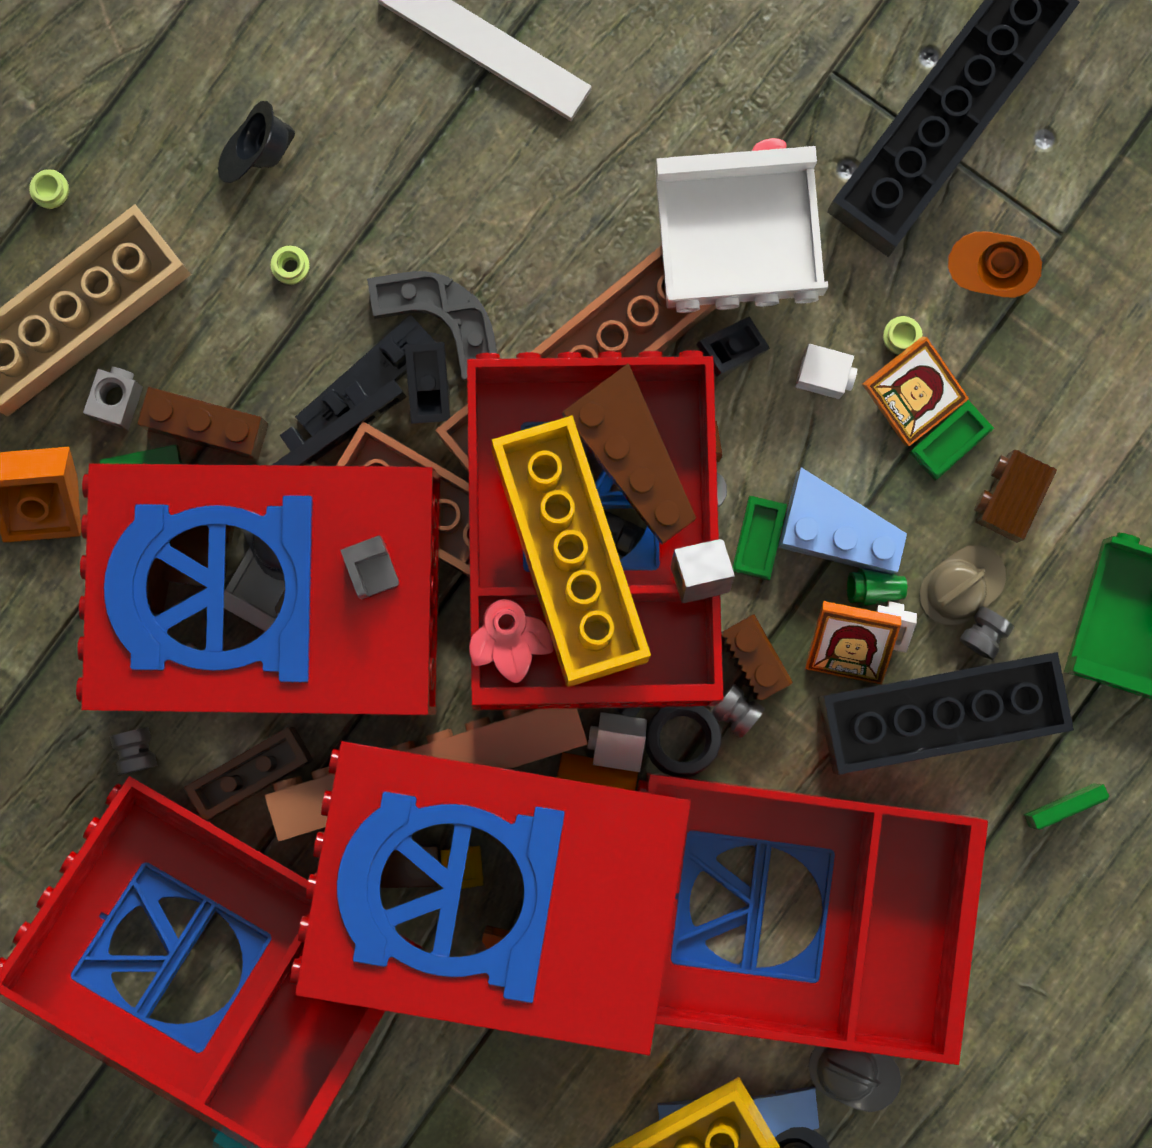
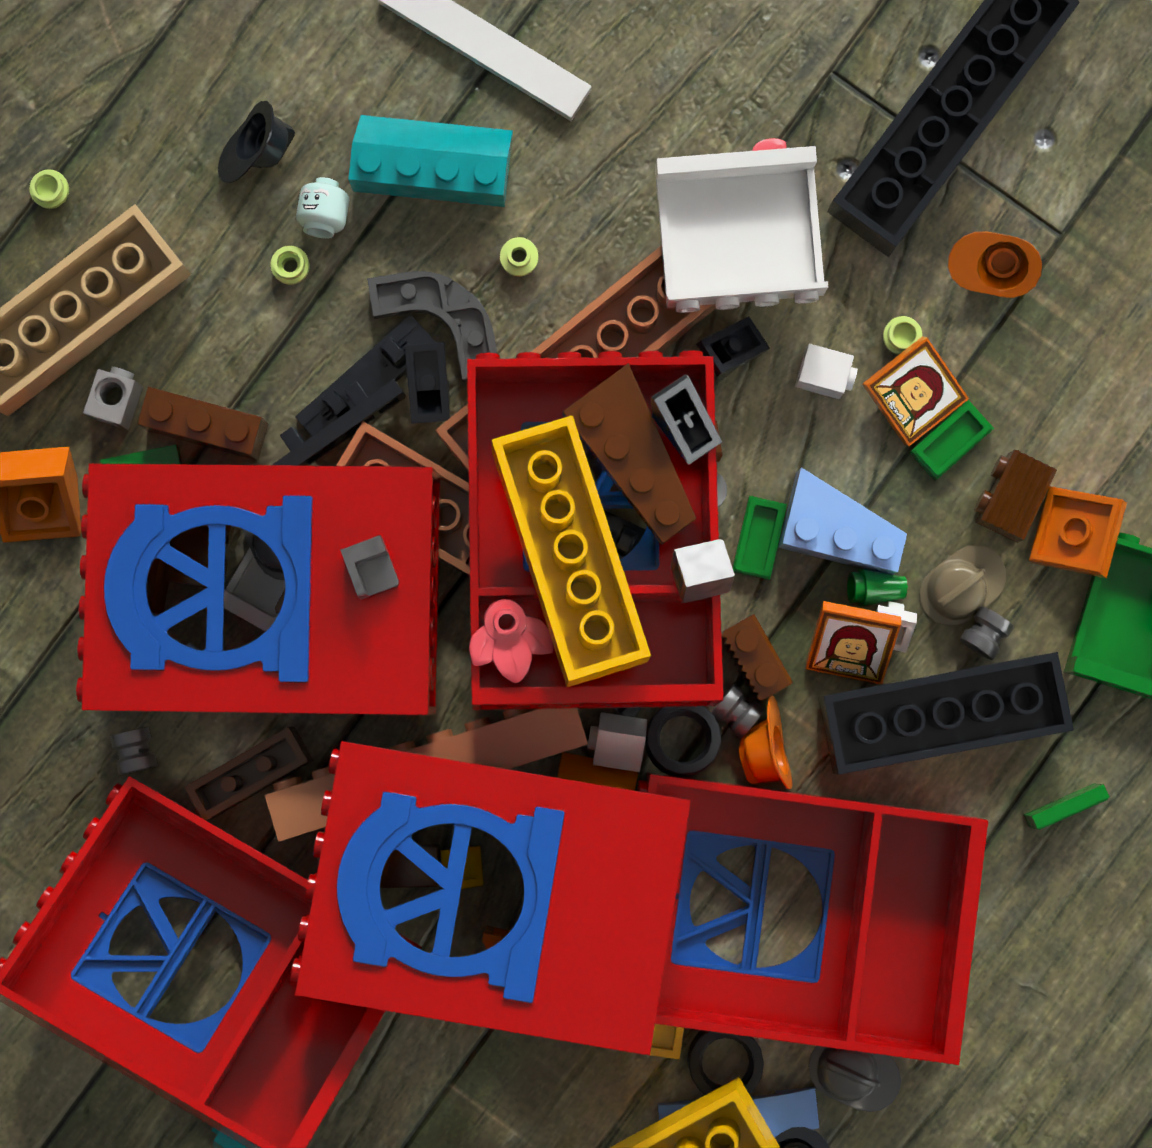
(322, 208): none -> light aqua head
(430, 160): none -> teal slope
(519, 268): none -> yellowish green plate
(667, 1041): none -> yellow plate
(684, 419): none -> black slope
(699, 1045): none -> black tyre
(764, 752): none -> orange piece
(1078, 531): none -> orange tile

